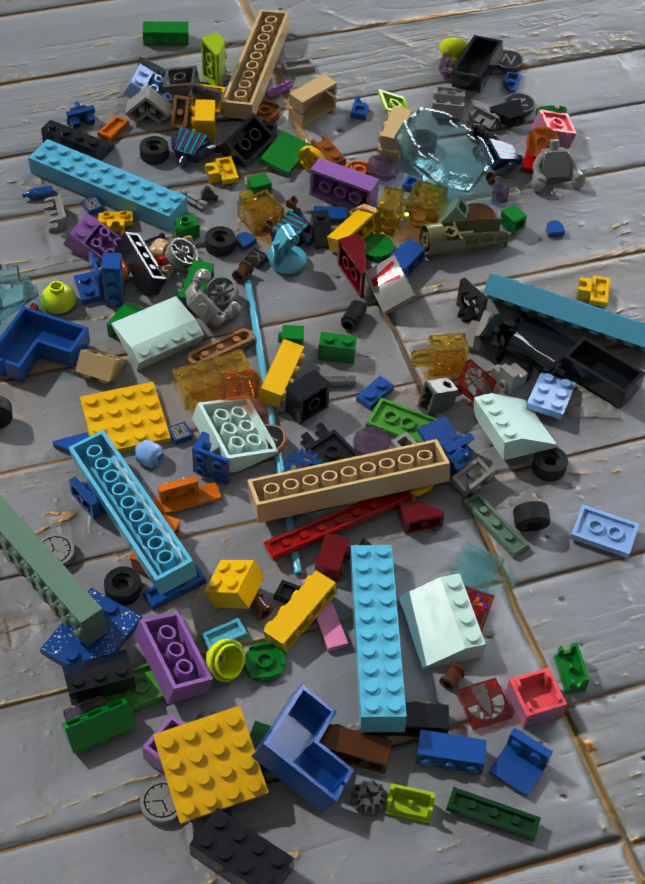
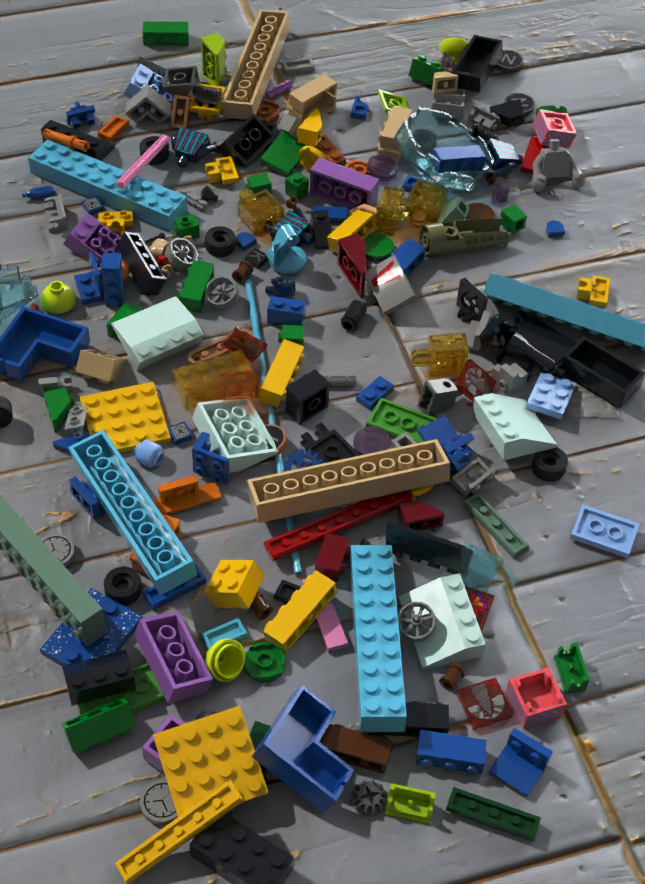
(53, 383): none -> light grey plate
(58, 405): none -> green slope
(70, 141): none -> orange pin
(76, 420): none -> light grey hinge
(84, 707): axle -> none
(129, 175): none -> bright pink axle
(179, 832): none -> yellow tile
(204, 118): yellow brick -> none
(204, 306): light grey torso -> none
(250, 345): none -> clear red tile
(281, 287): none -> dark blue piece
(286, 311): none -> blue brick
(289, 124): none -> light grey tile
(297, 185): none -> green brick
(311, 129): none -> yellow slope
(337, 347): green brick -> none
(416, 621): none -> light grey wheel
(424, 70): none -> green brick
(428, 548): none -> black slope
(444, 82): none -> tan slope
(459, 158): none -> blue brick
(512, 81): blue tile -> none
(531, 516): black tyre -> none
(539, 139): orange tile -> none

